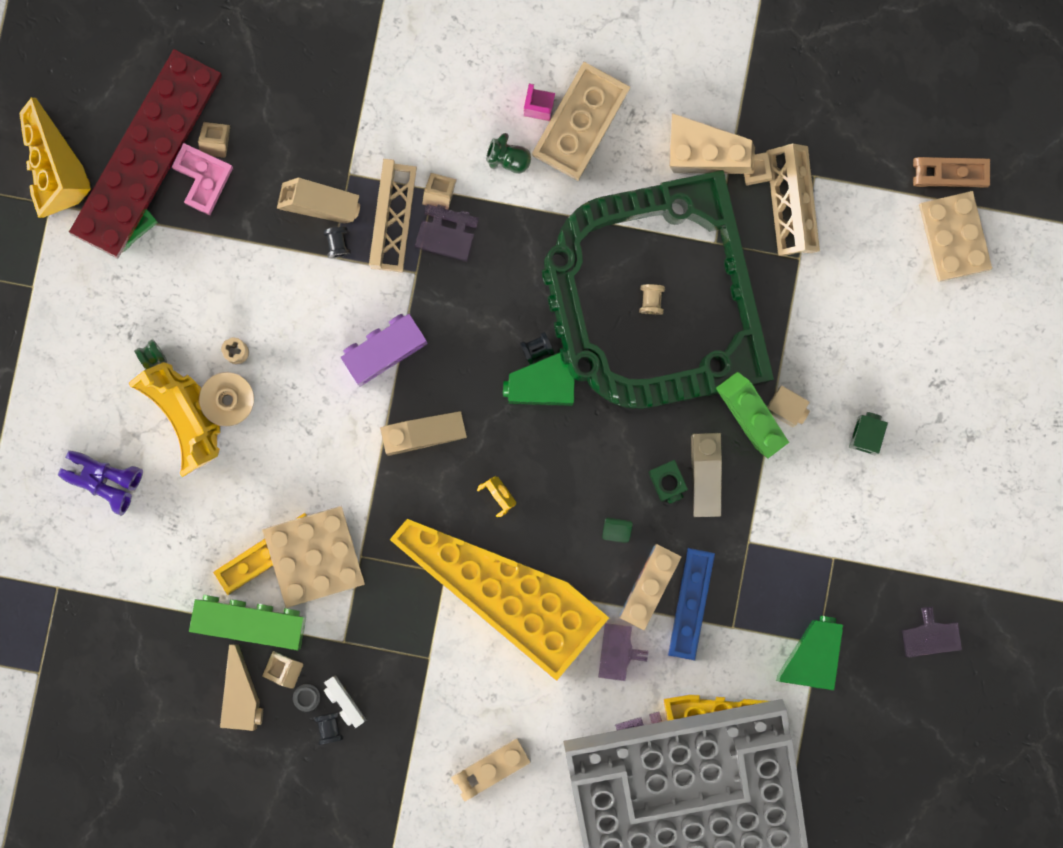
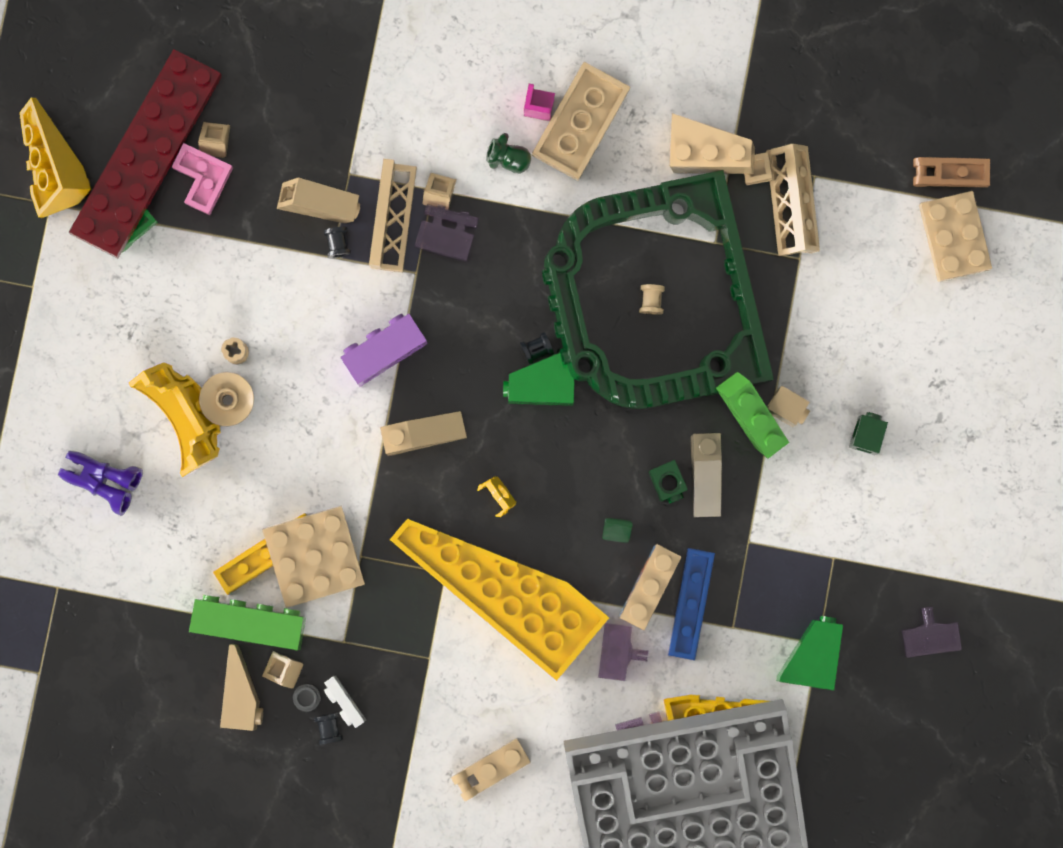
(150, 355): dark green wheel -> none

